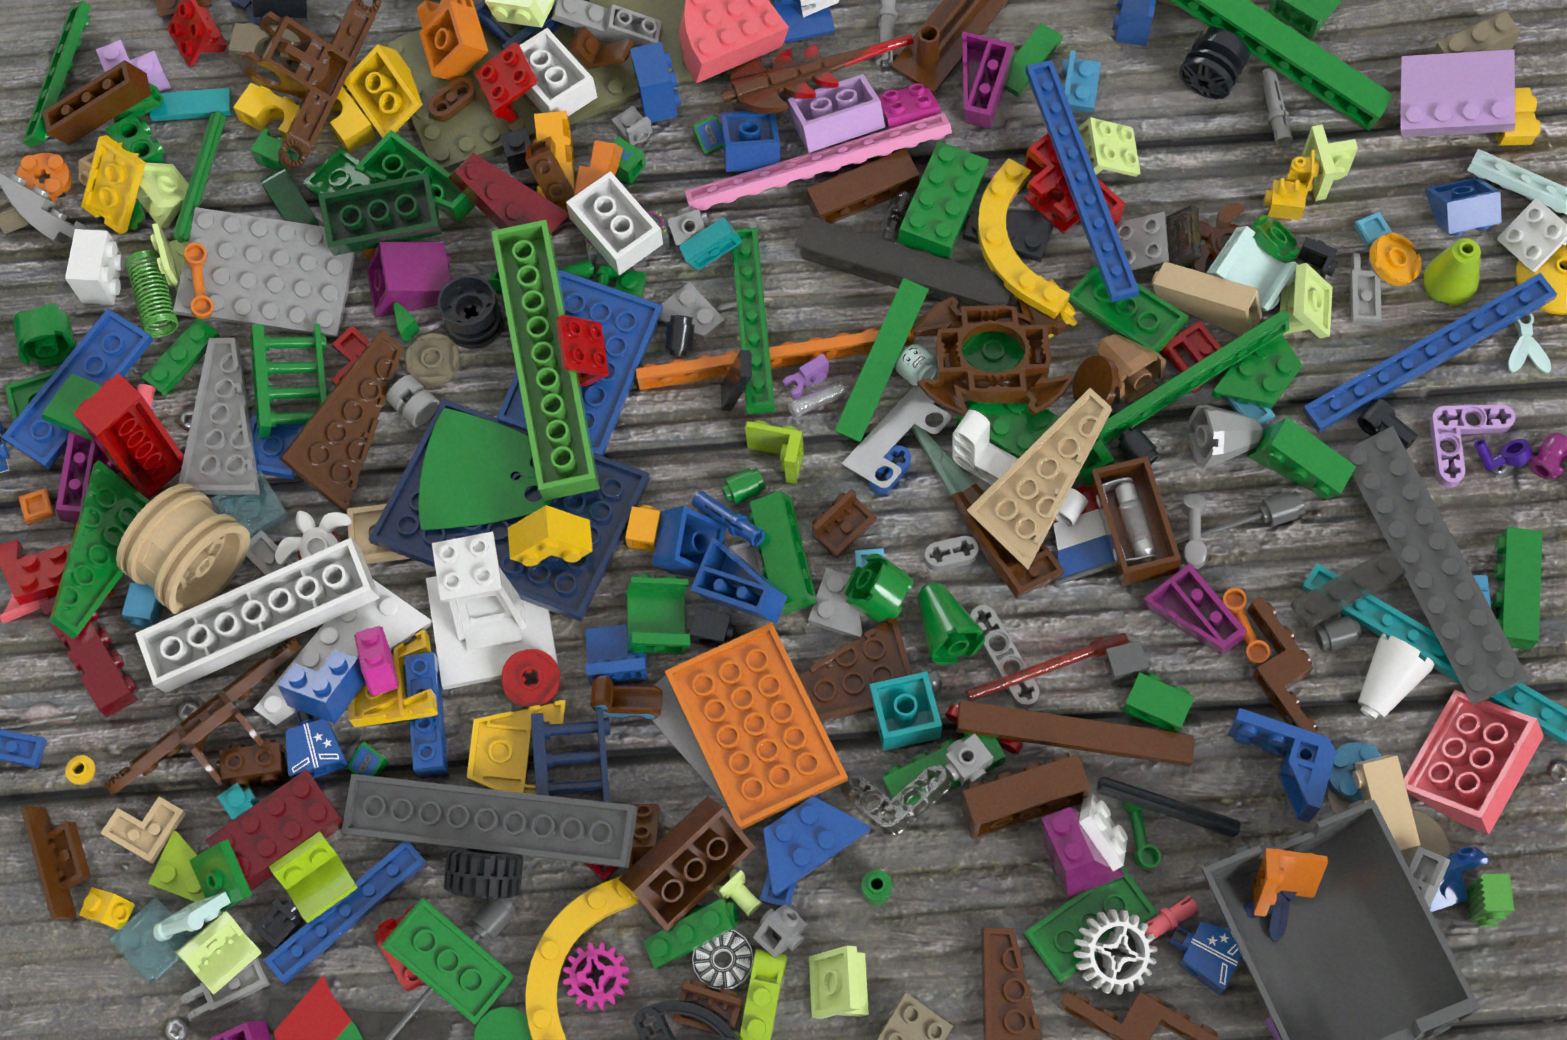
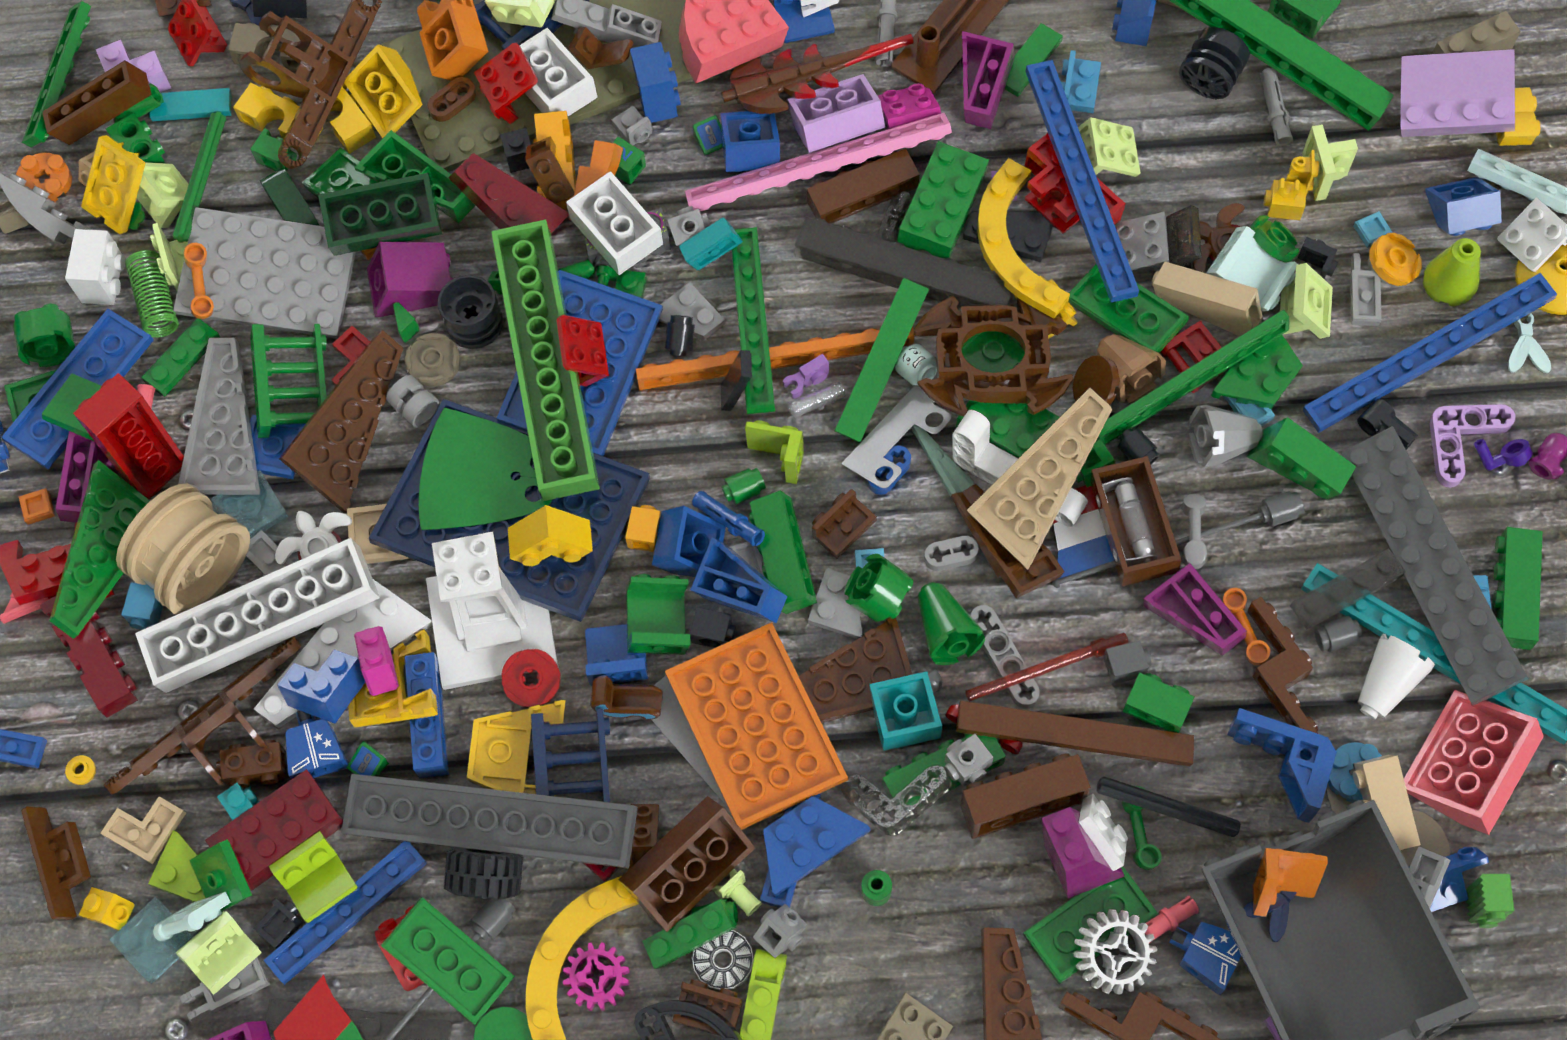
(838, 983): yellowish green bracket -> none

